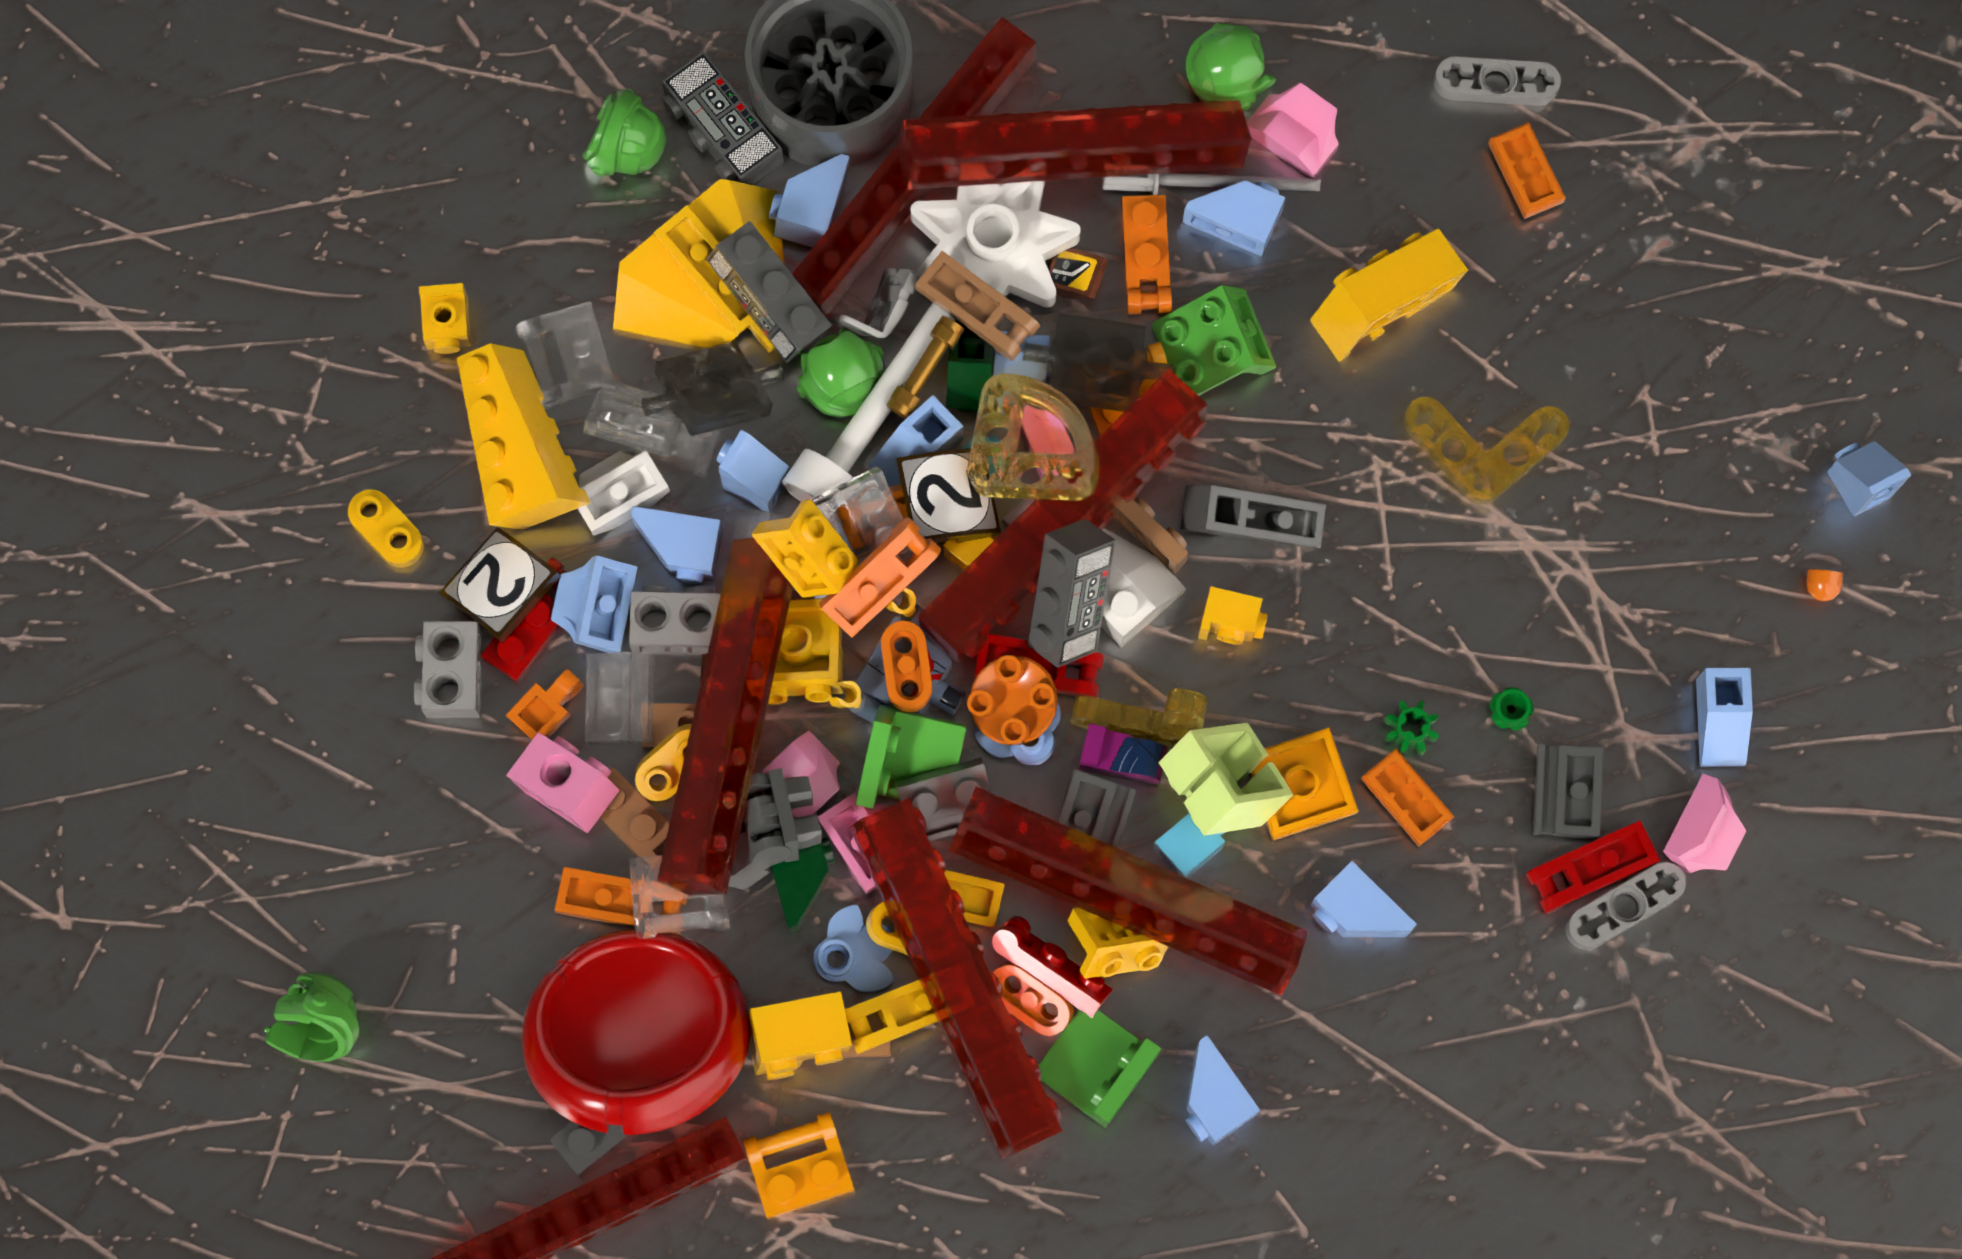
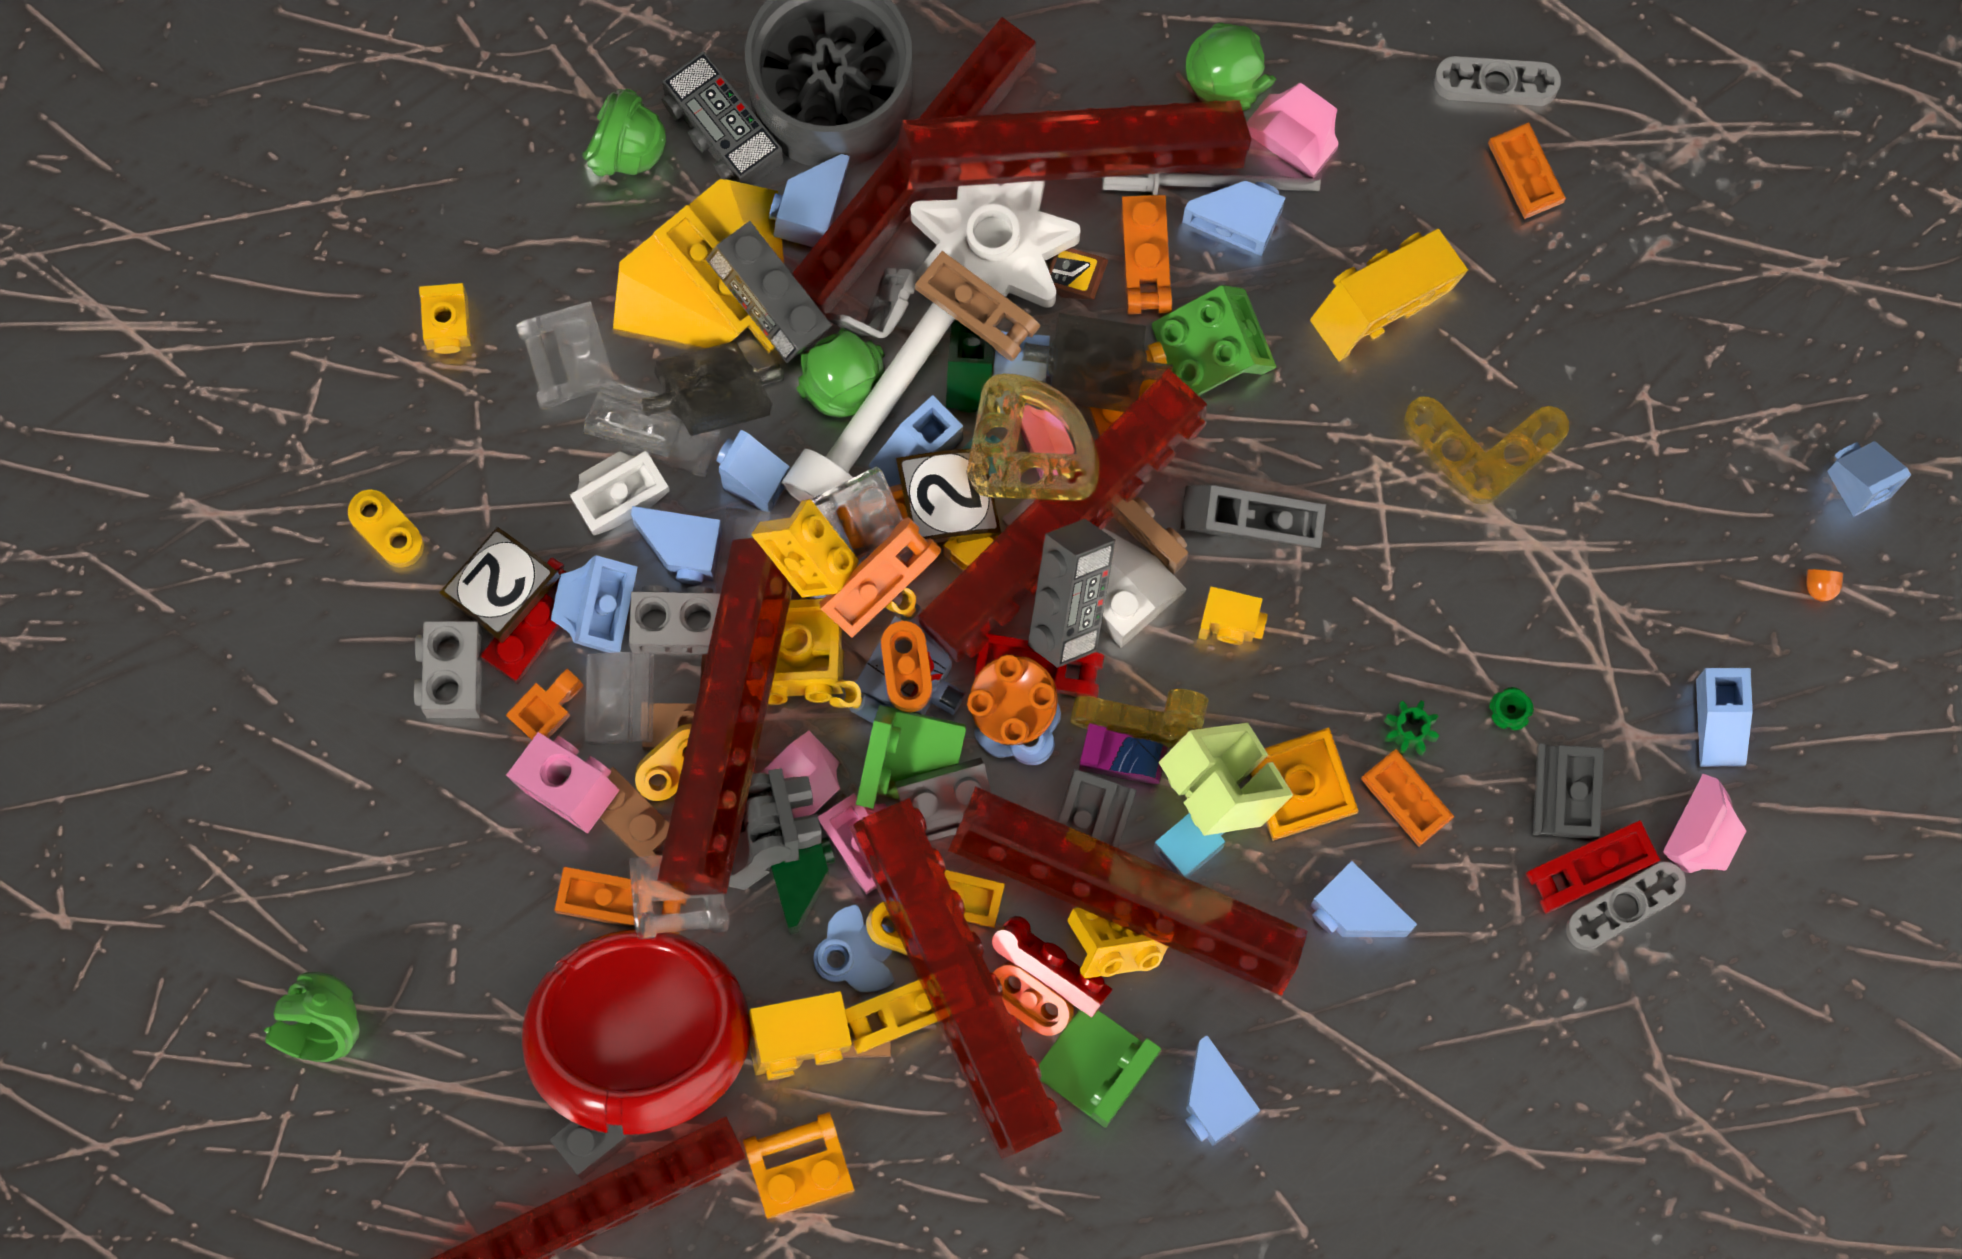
(515, 441): yellow wedge -> none
(944, 335): pearl gold bar -> none

